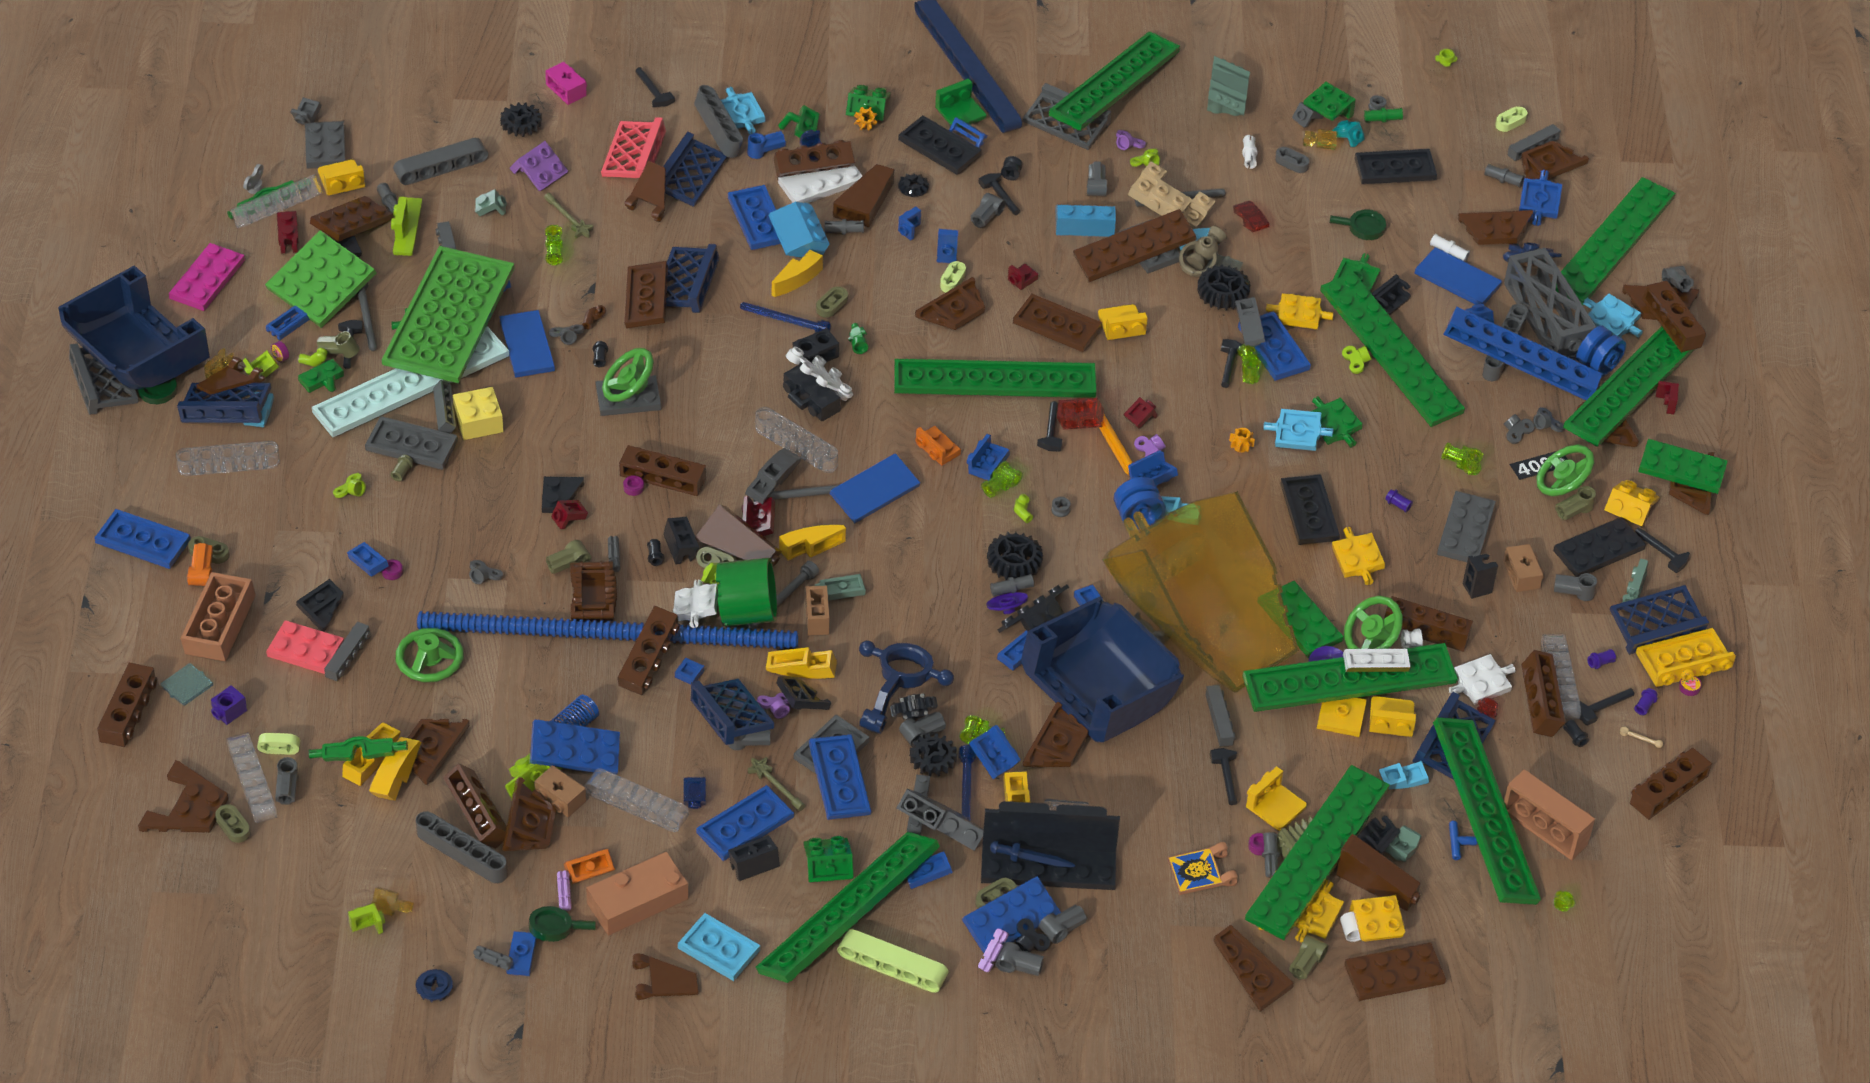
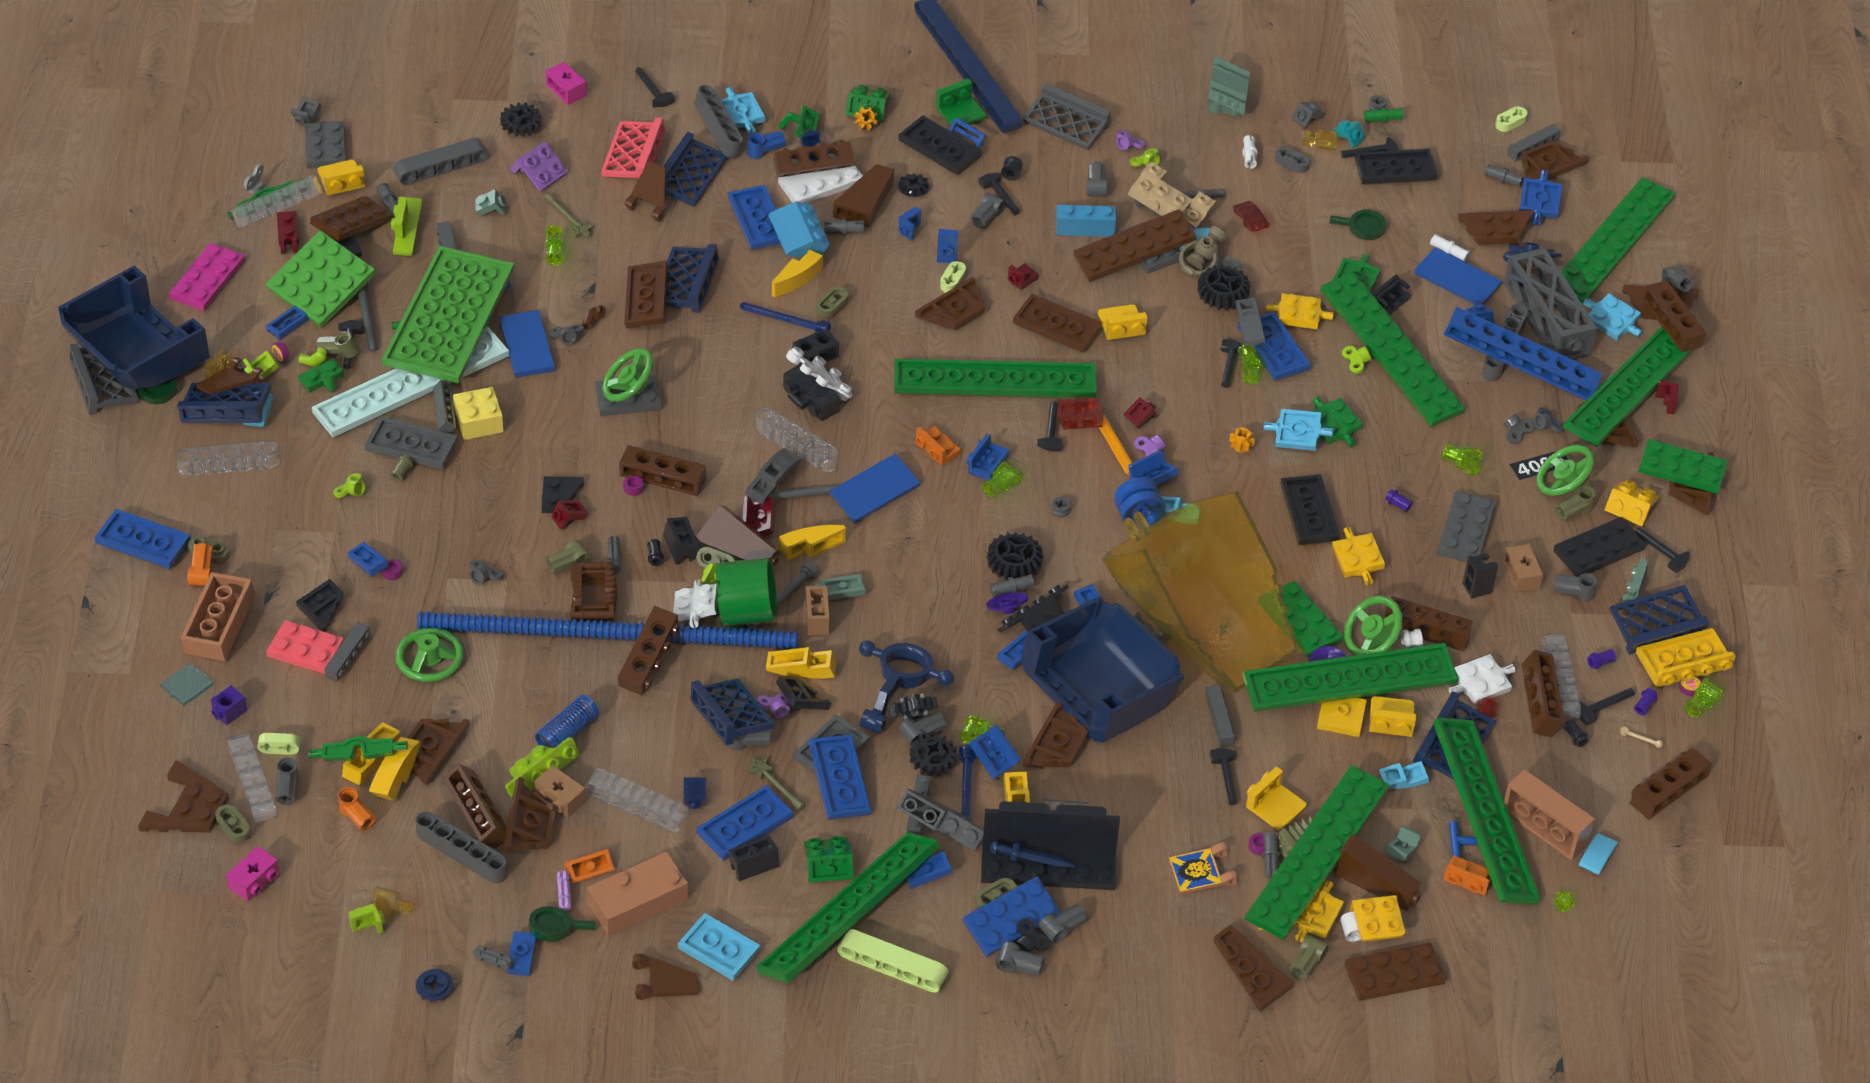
(127, 704): reddish brown brick -> none
(252, 874): none -> dark pink brick
(355, 809): none -> orange piece
(574, 746): blue plate -> none
(600, 349): black pin -> none
(689, 671): blue tile -> none
(859, 343): green piece -> none
(993, 950): lavender axle -> none
(1021, 506): lime arm -> none
(1114, 81): green plate -> none
(1331, 102): green bracket -> none
(1376, 660): white plate -> none
(1379, 836): black hinge -> none
(1389, 146): none -> black piece
(1446, 57): lime plate -> none
(1468, 875): none -> orange bracket
(1598, 853): none -> medium azure slope
(1601, 350): blue wheel -> none
(1704, 697): none -> clear neon green connector

